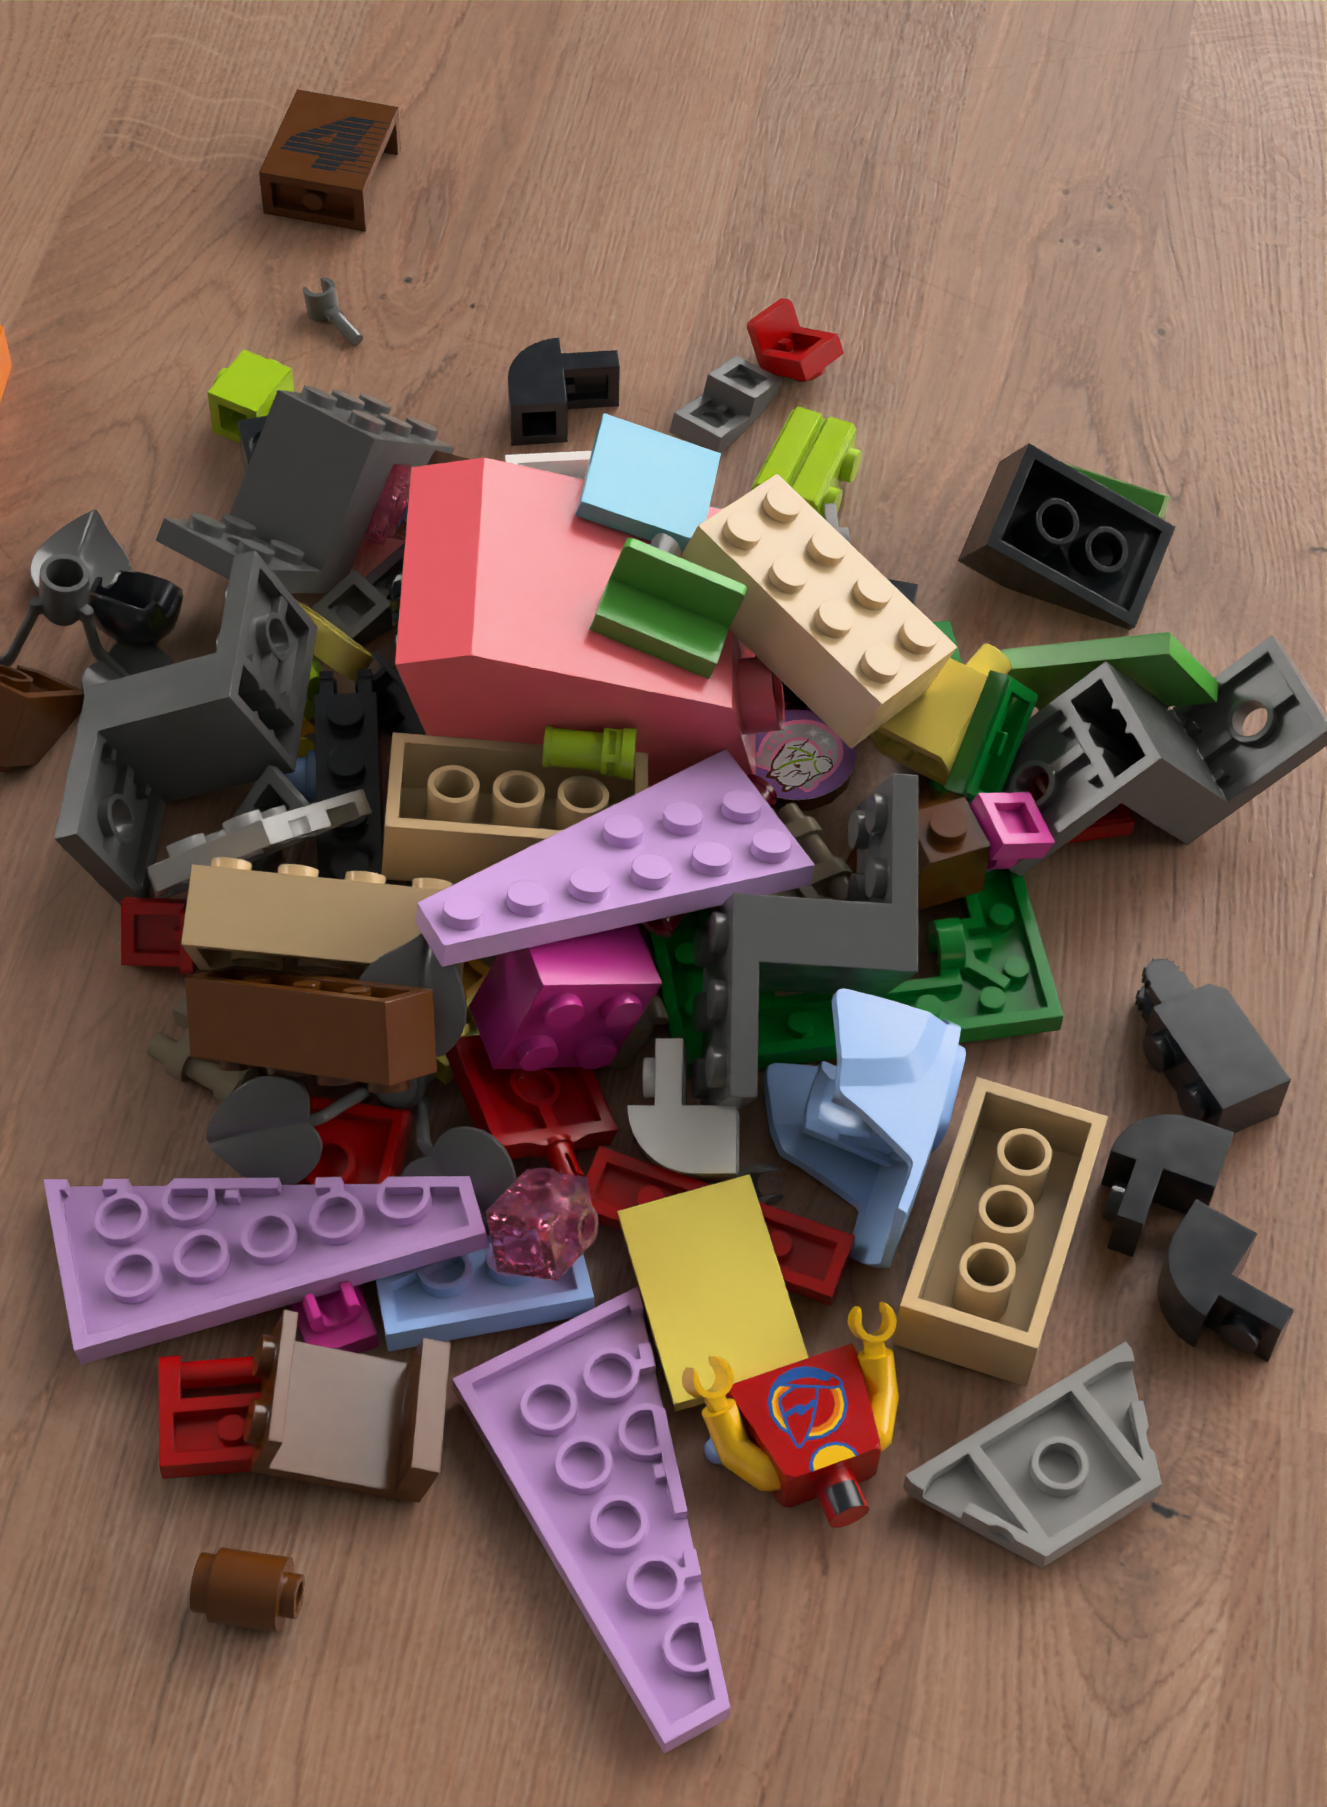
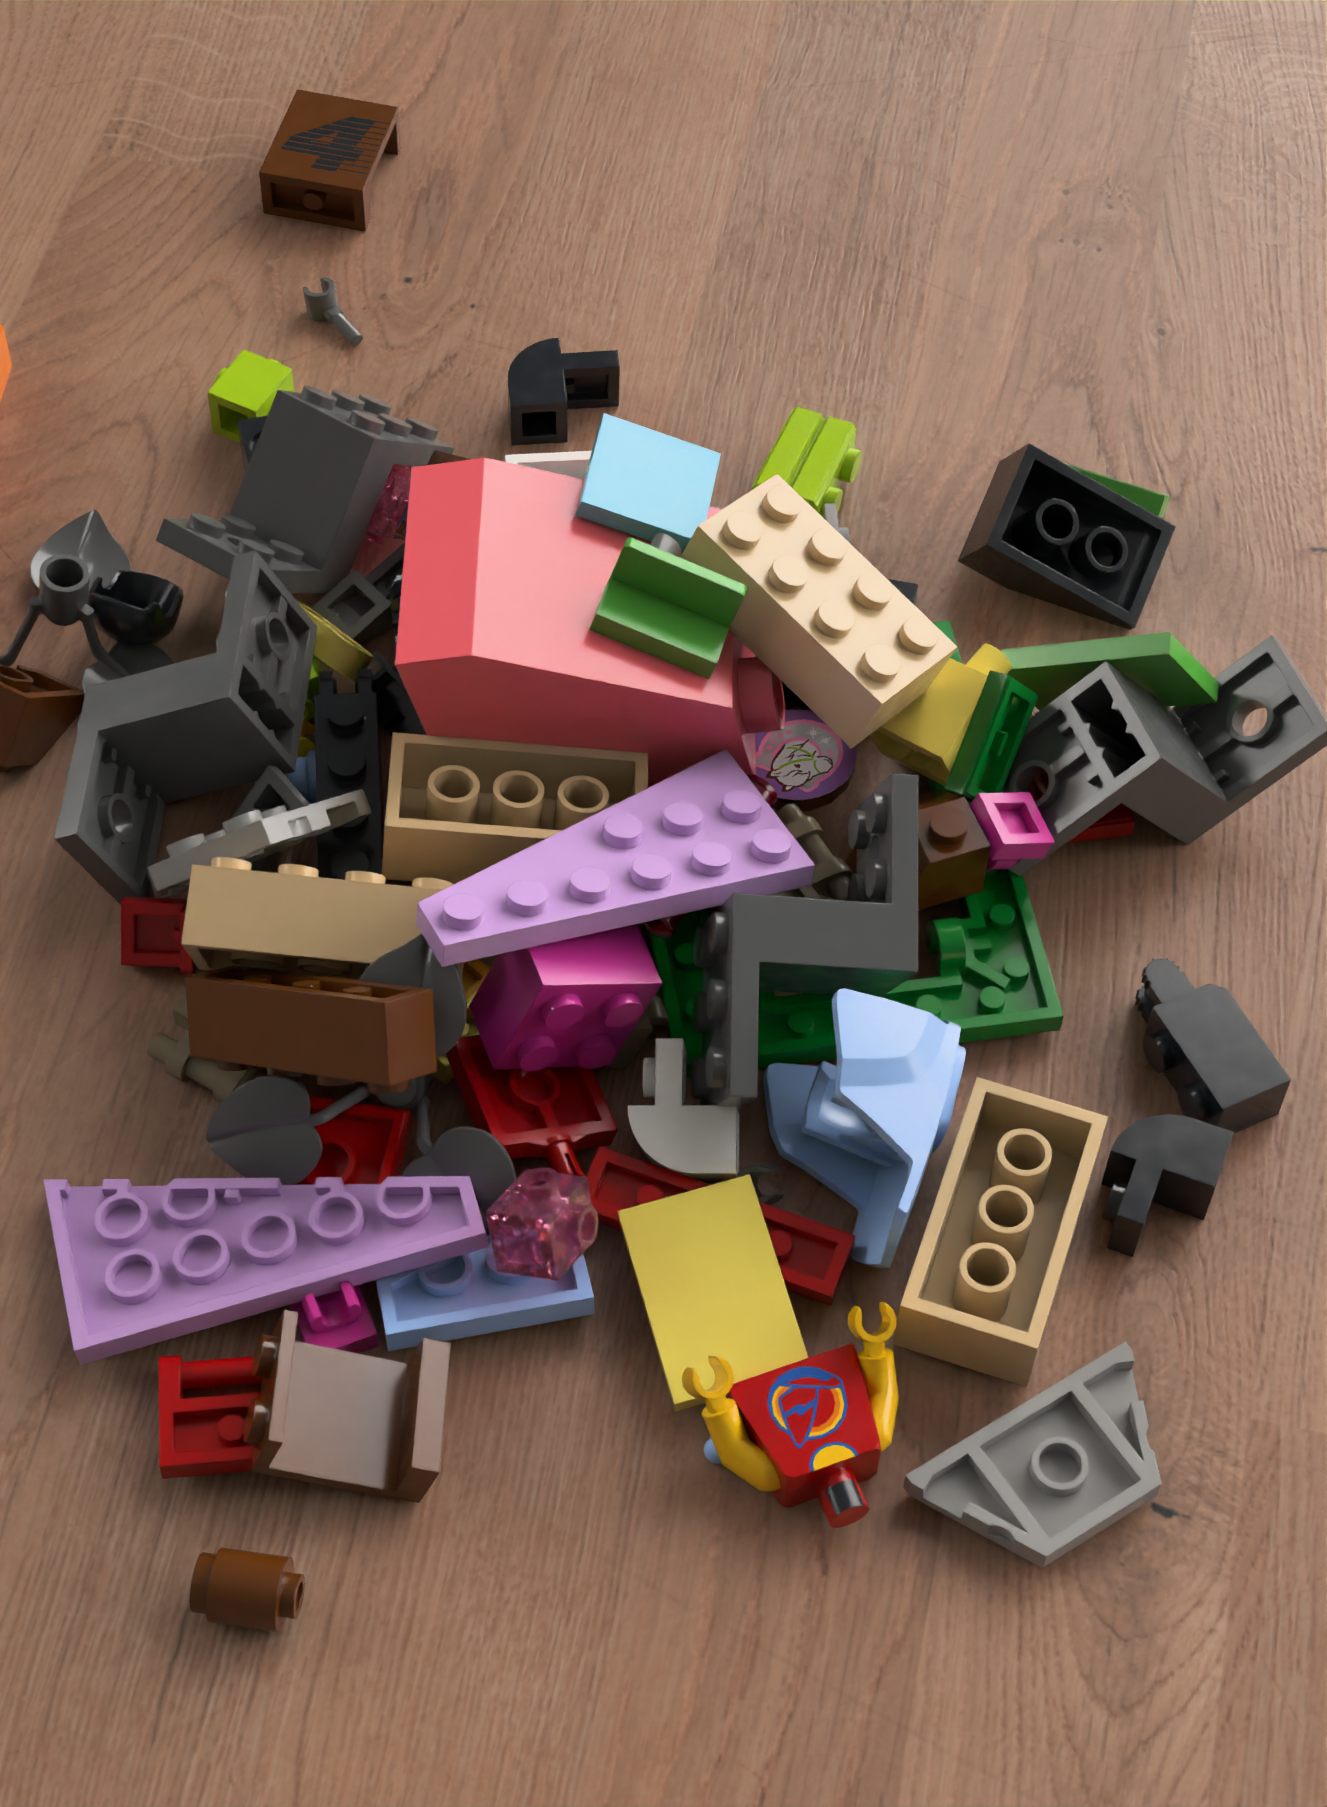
(598, 1478): lavender wing -> none
(606, 751): lime pin -> none
(729, 405): dark grey slope -> none
(790, 349): red bracket -> none
(1203, 1287): black brick -> none

